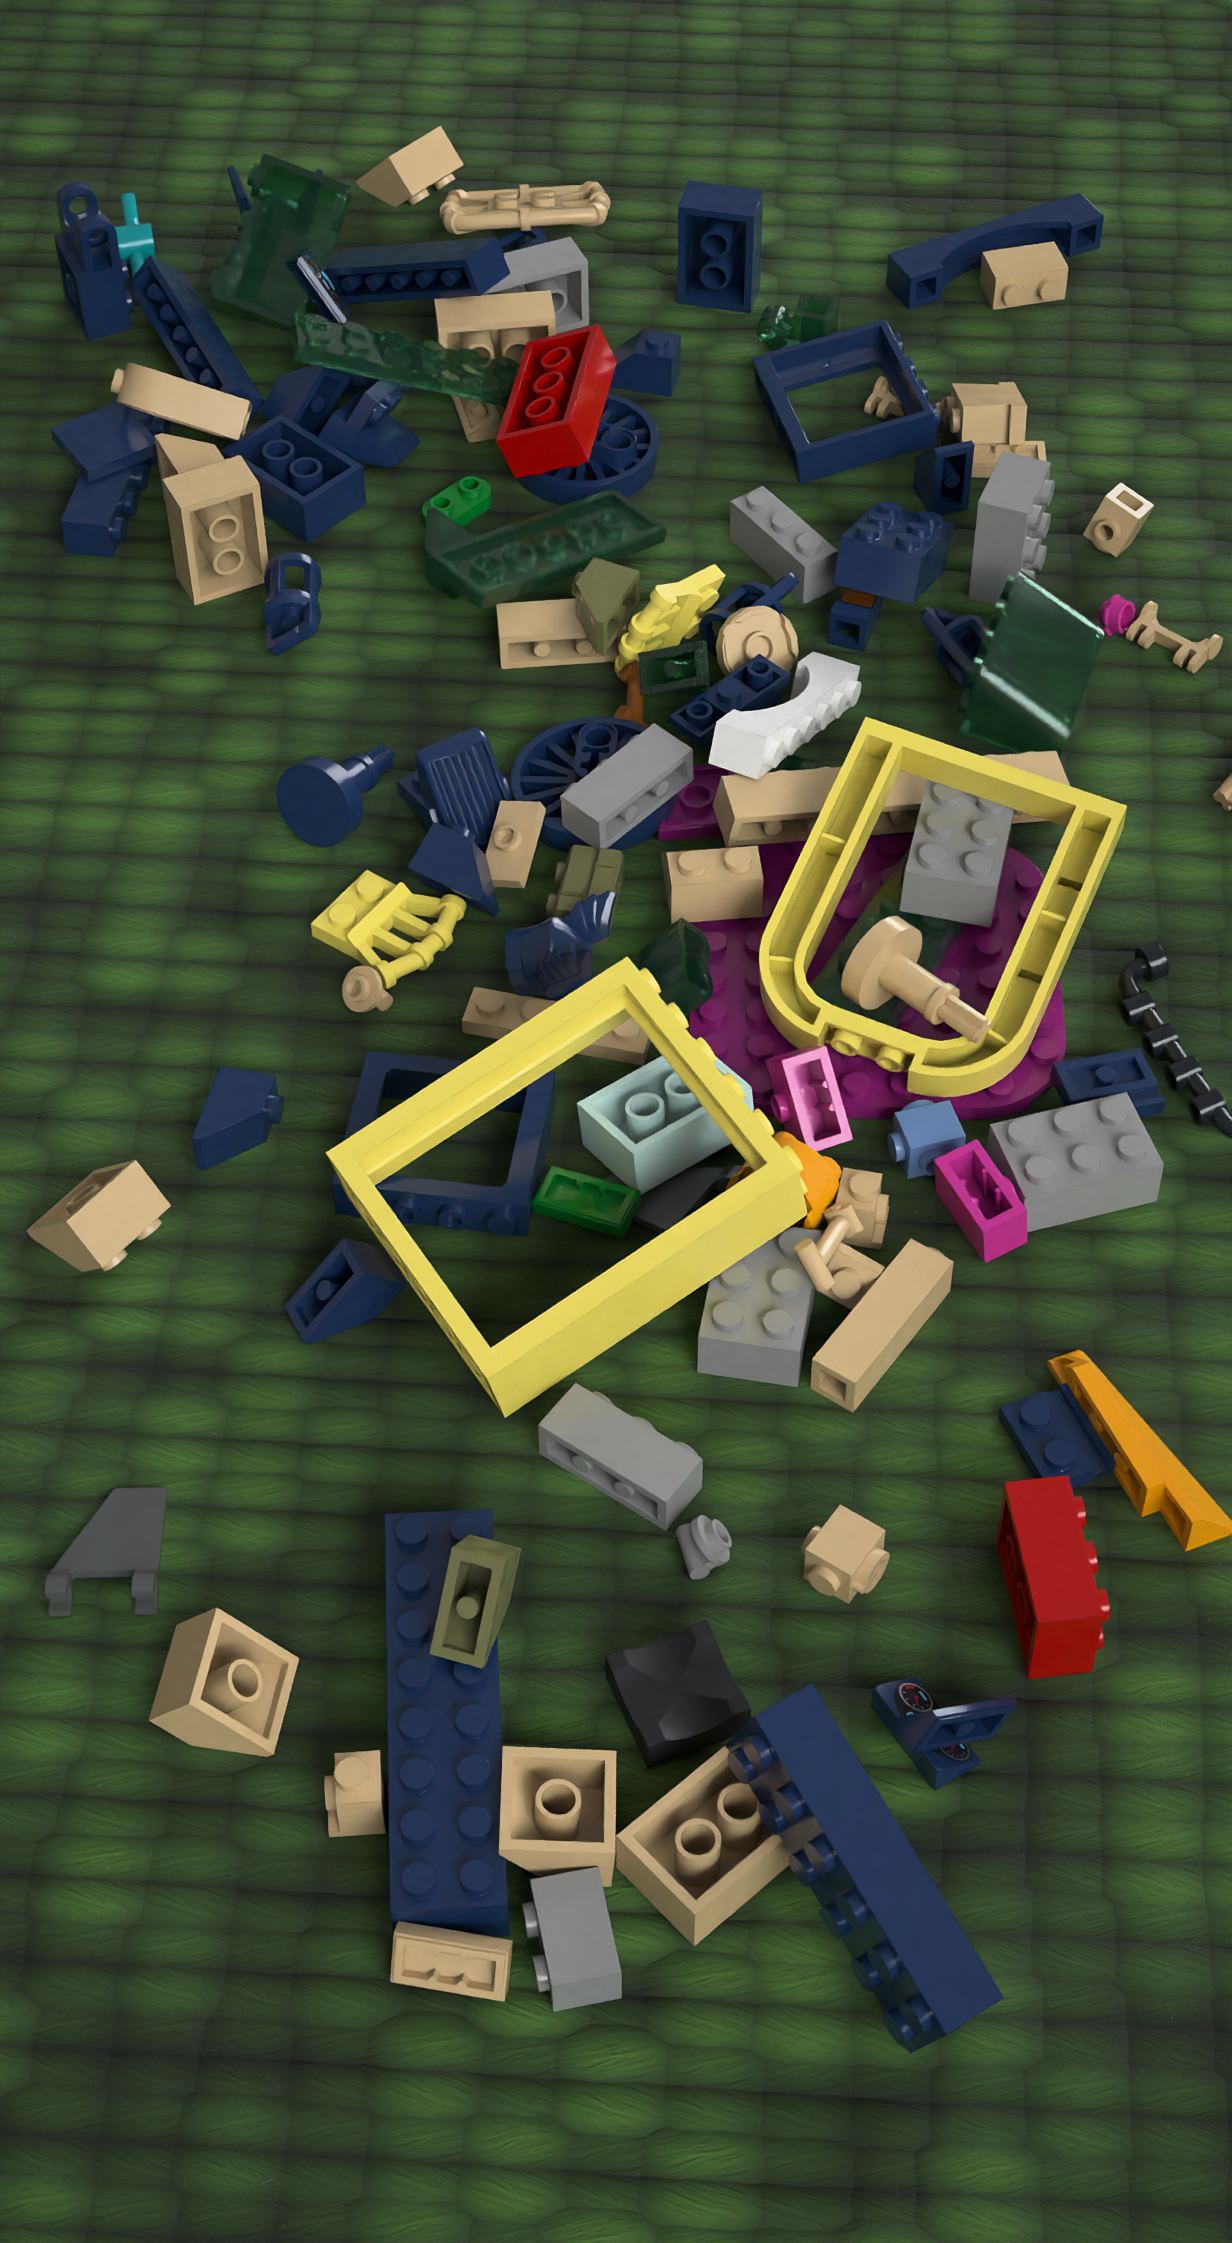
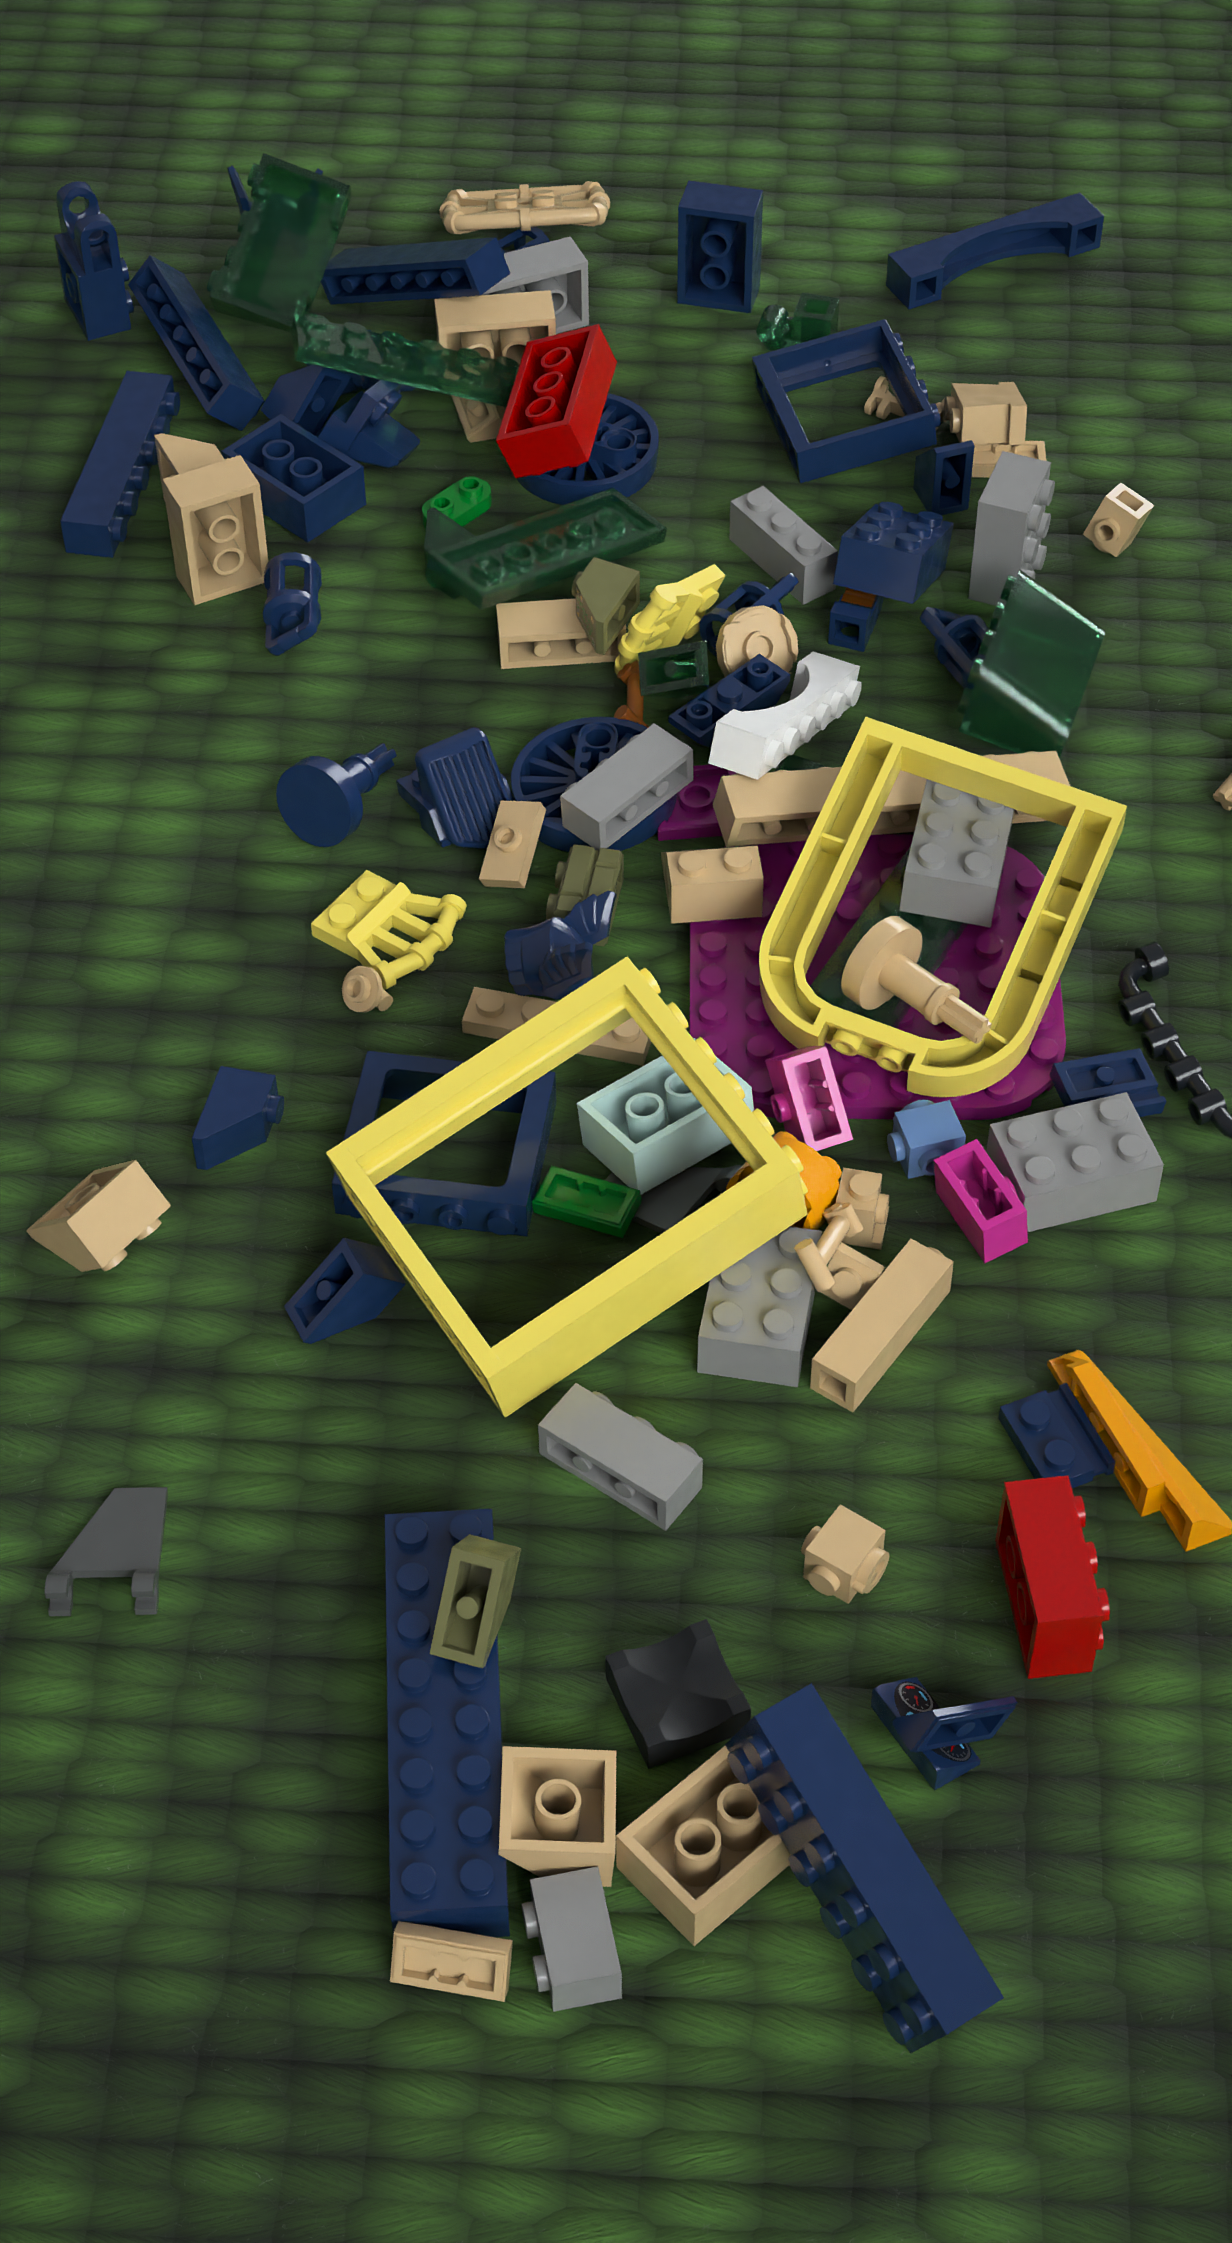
(105, 441): dark blue tile -> none
(134, 239): teal piece -> none
(182, 401): tan window -> none
(224, 1686): tan slope -> none
(321, 288): dark blue slope -> none
(356, 1795): tan brick -> none
(413, 170): tan slope -> none
(456, 866): dark blue slope -> none
(648, 363): dark blue slope -> none
(679, 965): clear green brick -> none
(703, 1545): light grey plate -> none
(1023, 275): tan brick -> none
(1116, 615): dark pink plate -> none
(1151, 631): tan piece -> none

